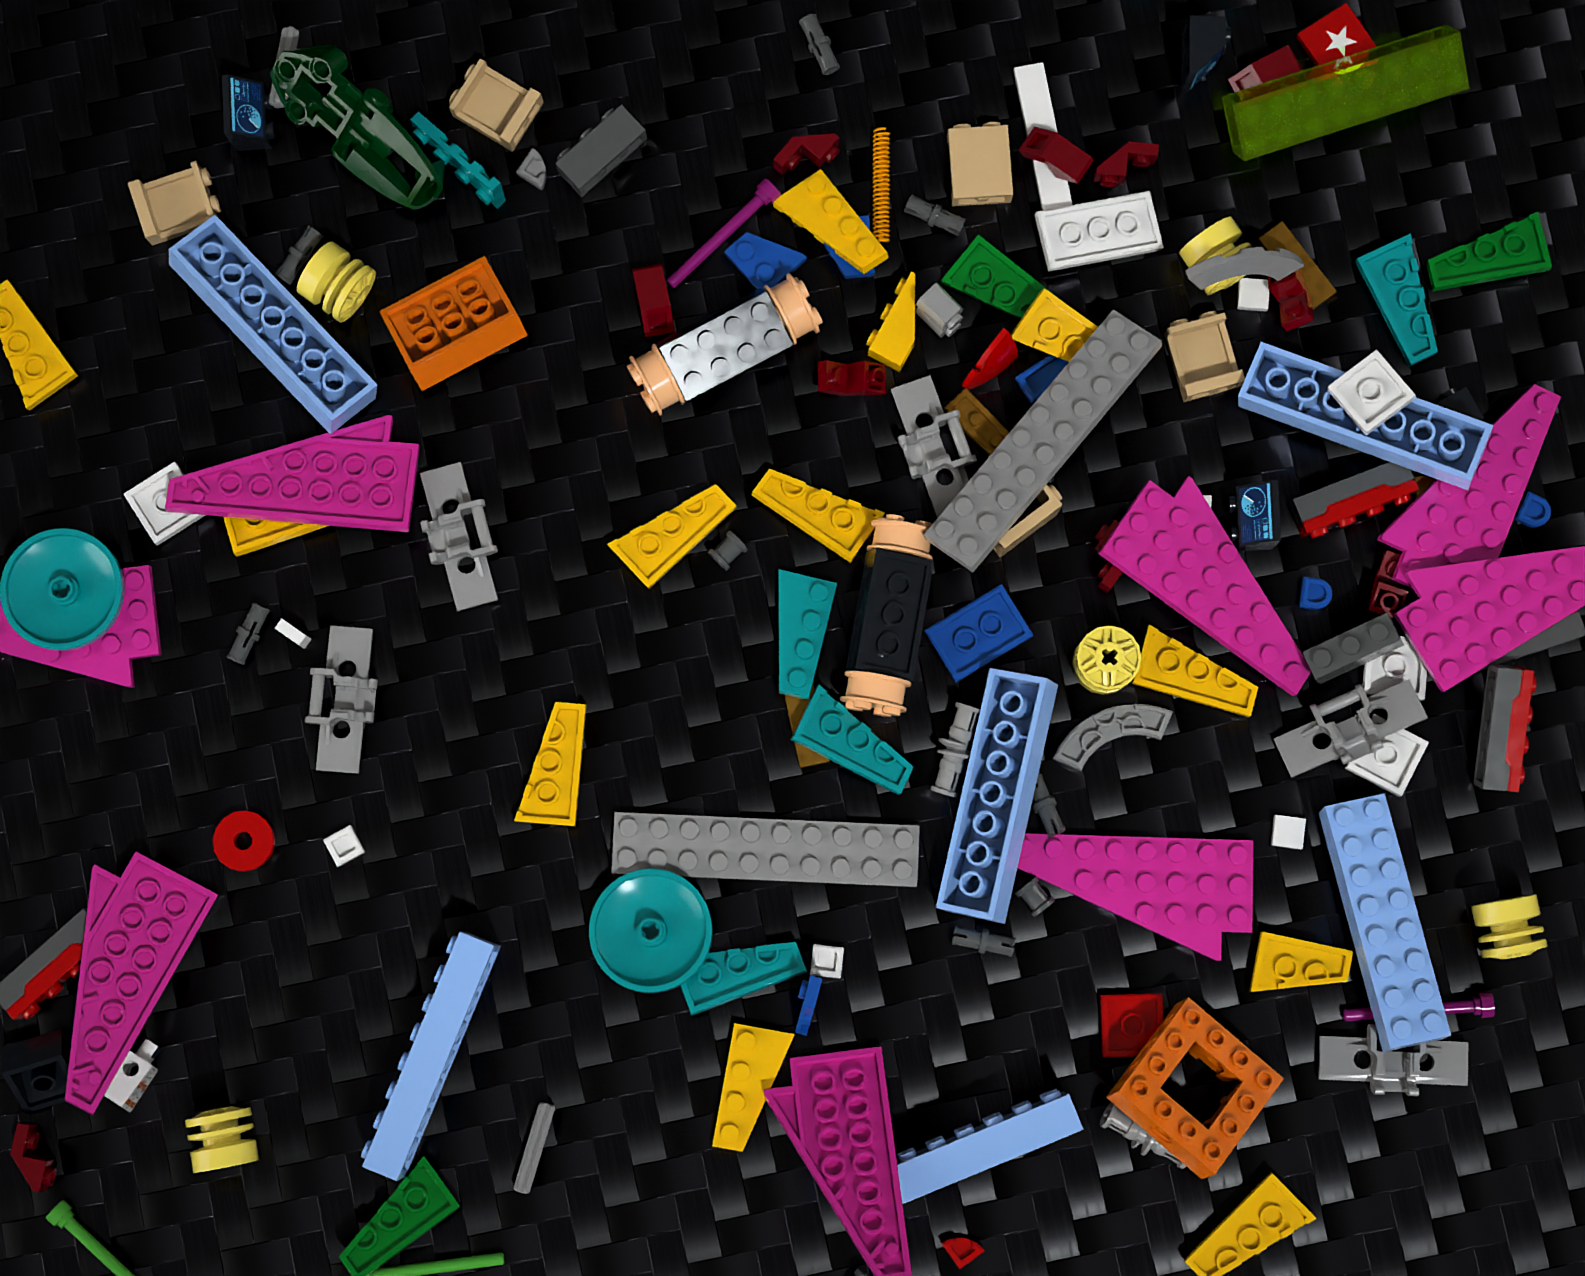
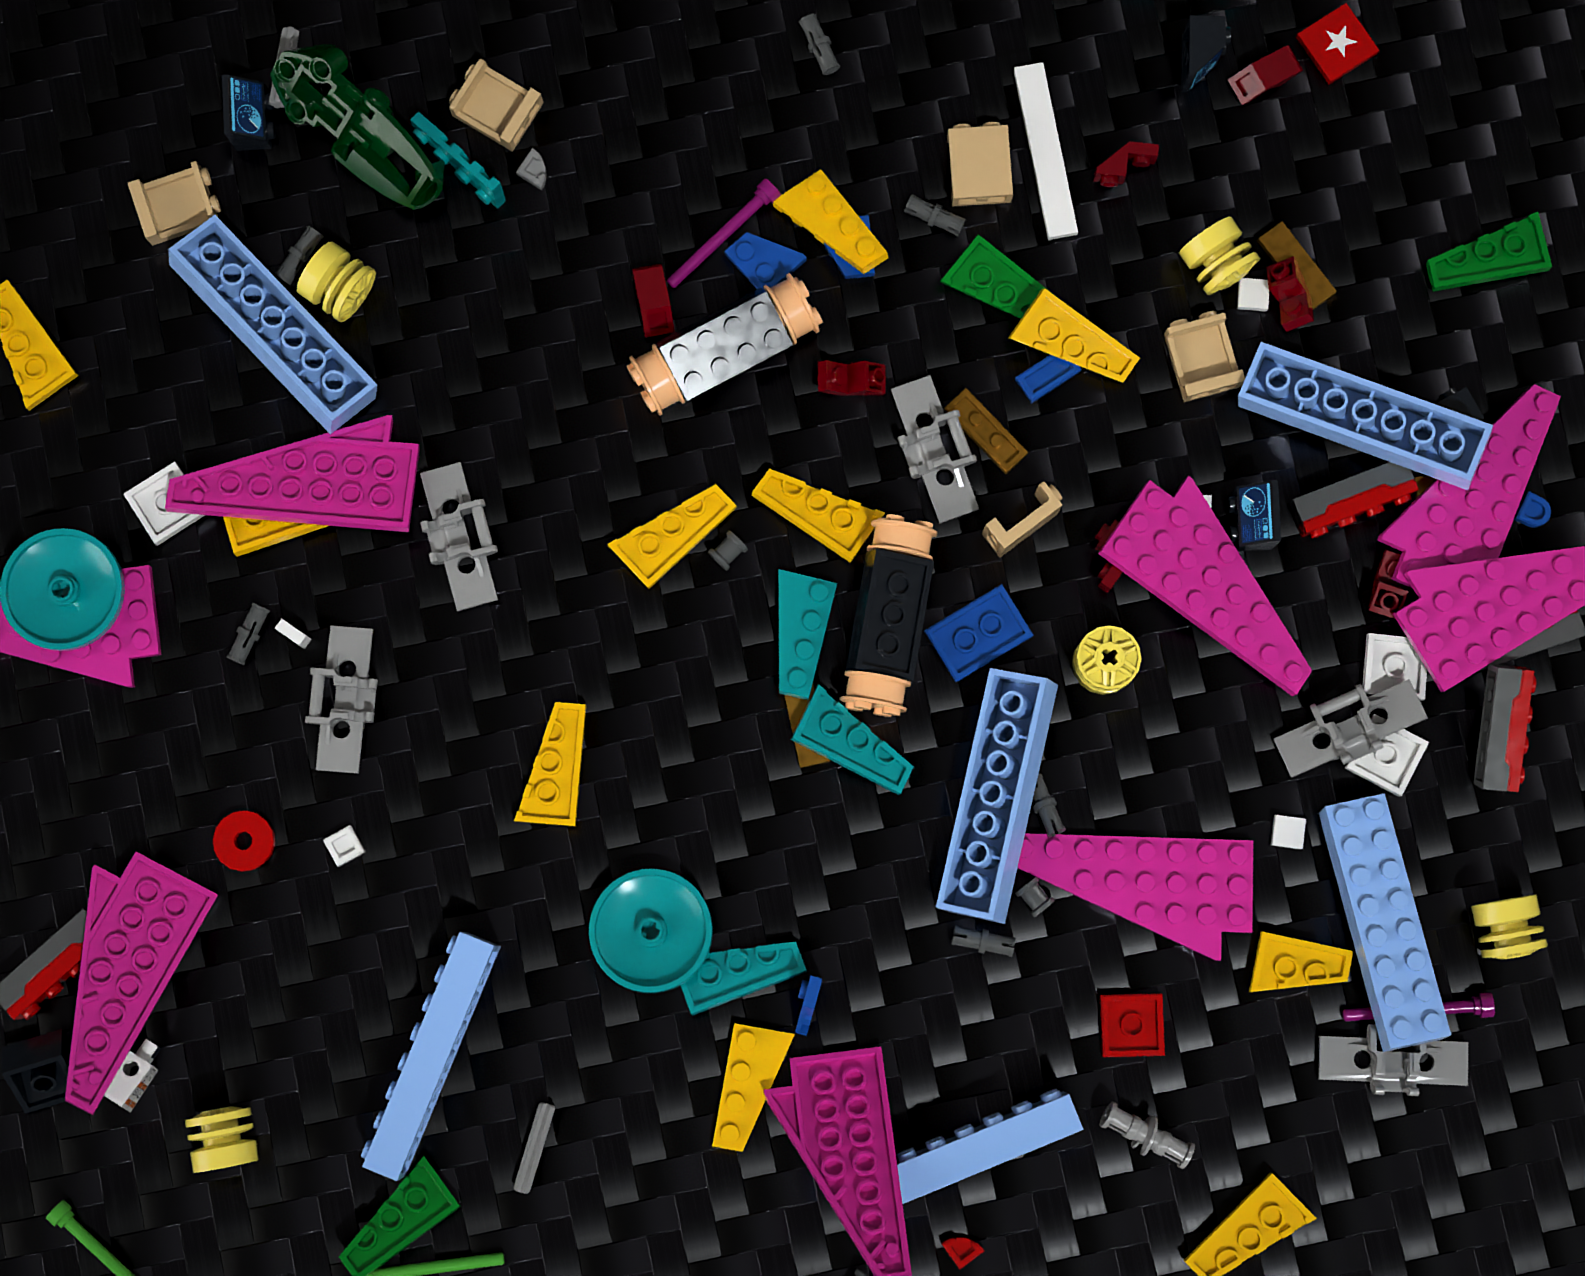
(36, 1169): dark red slope -> none
(453, 323): orange slope -> none
(600, 150): dark grey brick -> none
(767, 849): light grey plate -> none
(815, 147): dark red slope -> none
(827, 961): white tile -> none
(883, 186): light orange piece -> none
(897, 334): yellow slope -> none
(939, 311): light grey brick -> none
(956, 749): light grey piece -> none
(993, 361): red brick -> none
(1042, 440): light grey plate -> none
(1058, 153): dark red slope -> none
(1098, 231): white tile -> none
(1109, 725): light grey tile -> none
(1140, 1094): orange brick -> none
(1183, 673): yellow wing -> none
(1248, 261): light grey tile -> none
(1314, 593): blue tile -> none
(1346, 92): clear neon green brick -> none
(1353, 648): dark grey brick -> none
(1371, 392): white plate -> none
(1397, 290): teal wing -> none

